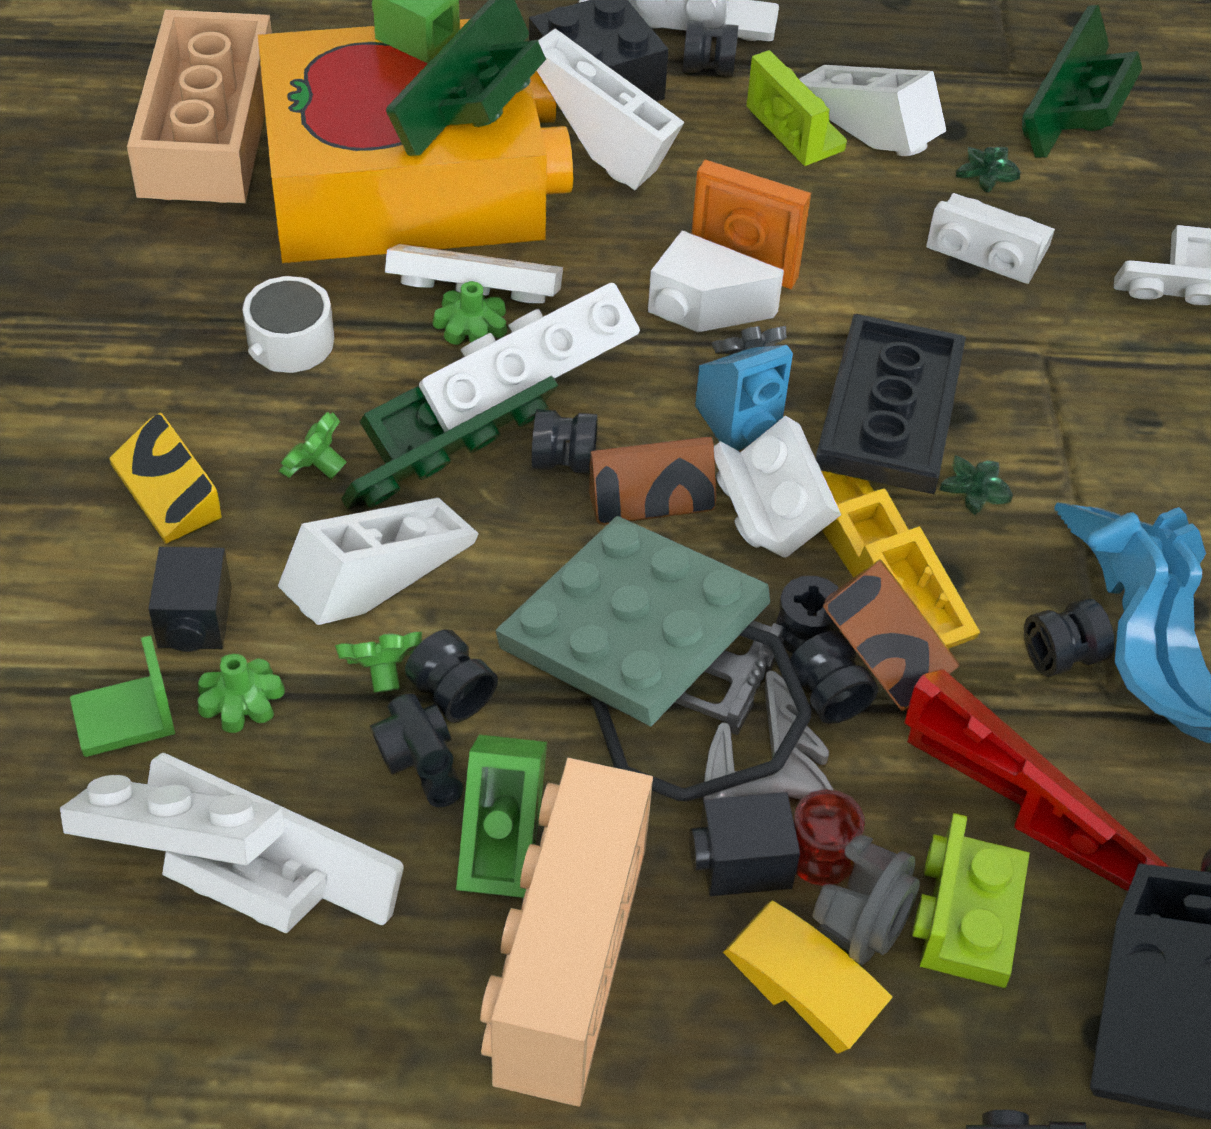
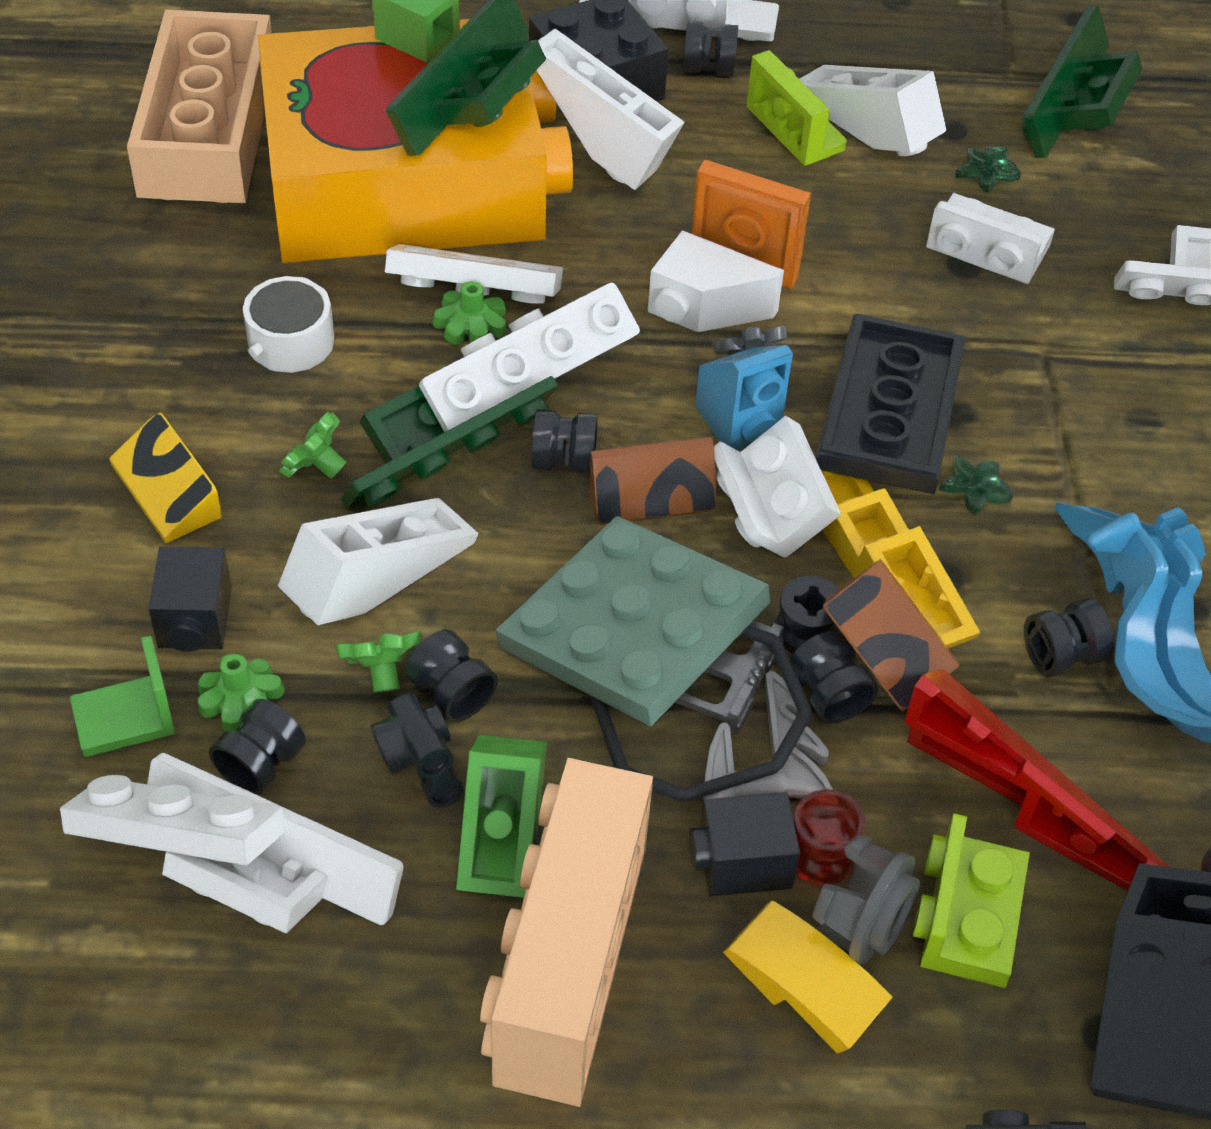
(258, 745): none -> black wheel

